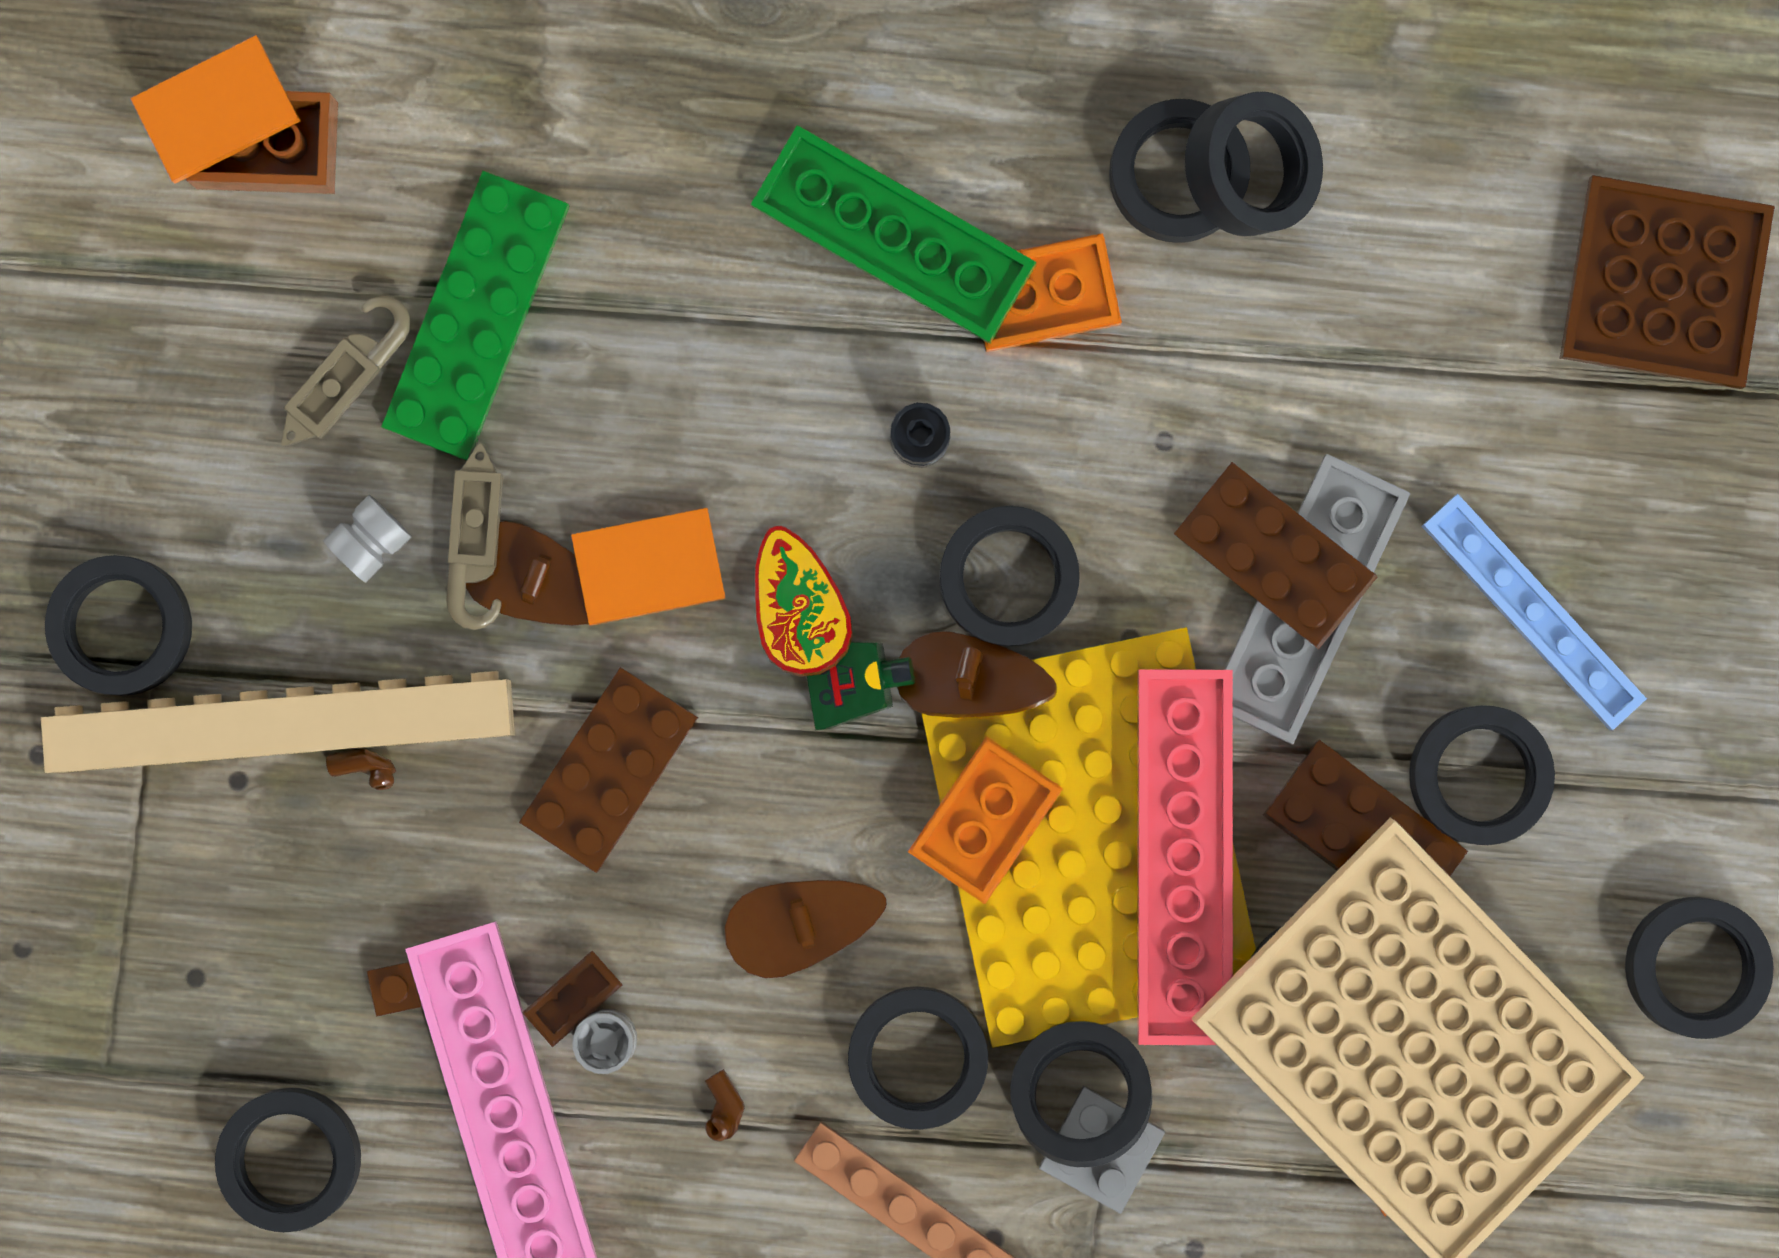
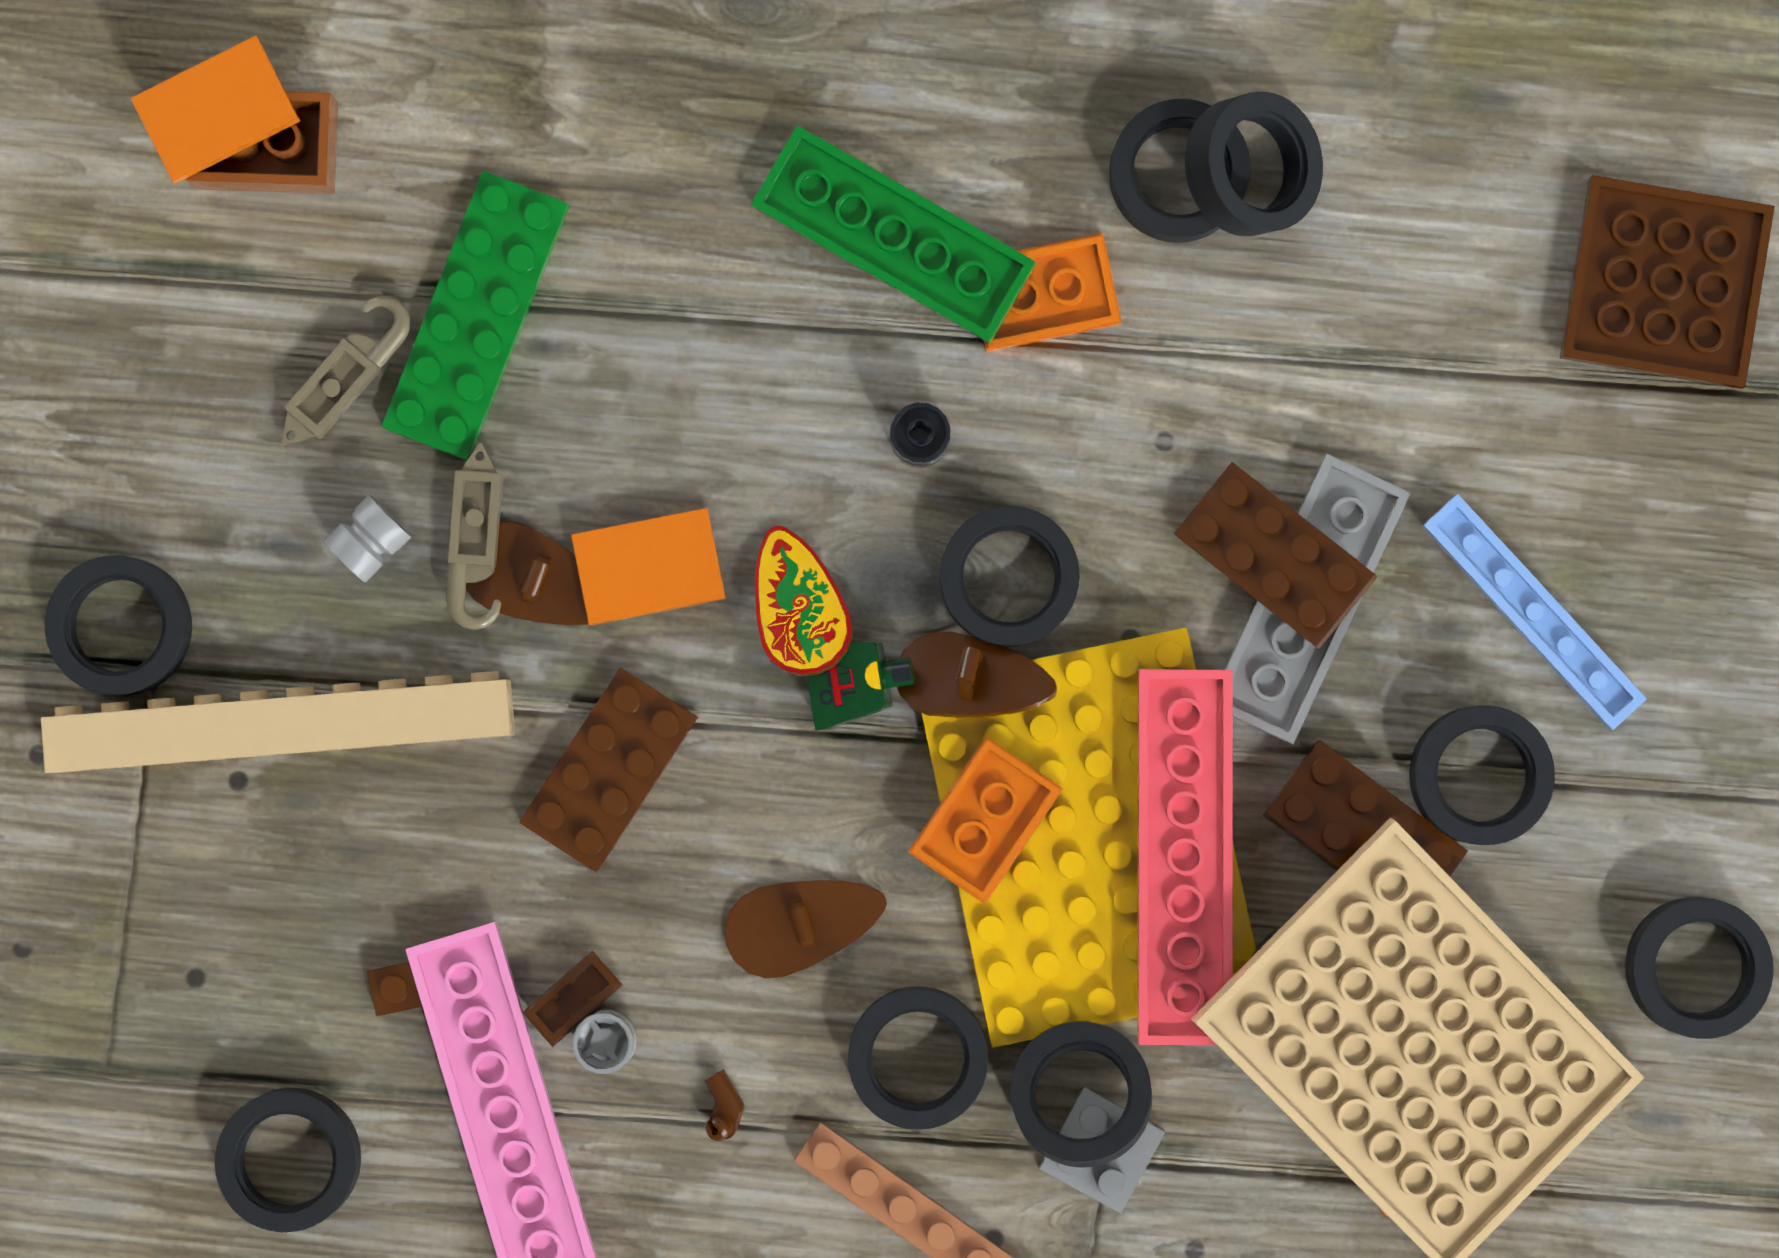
(364, 761): reddish brown arm -> none

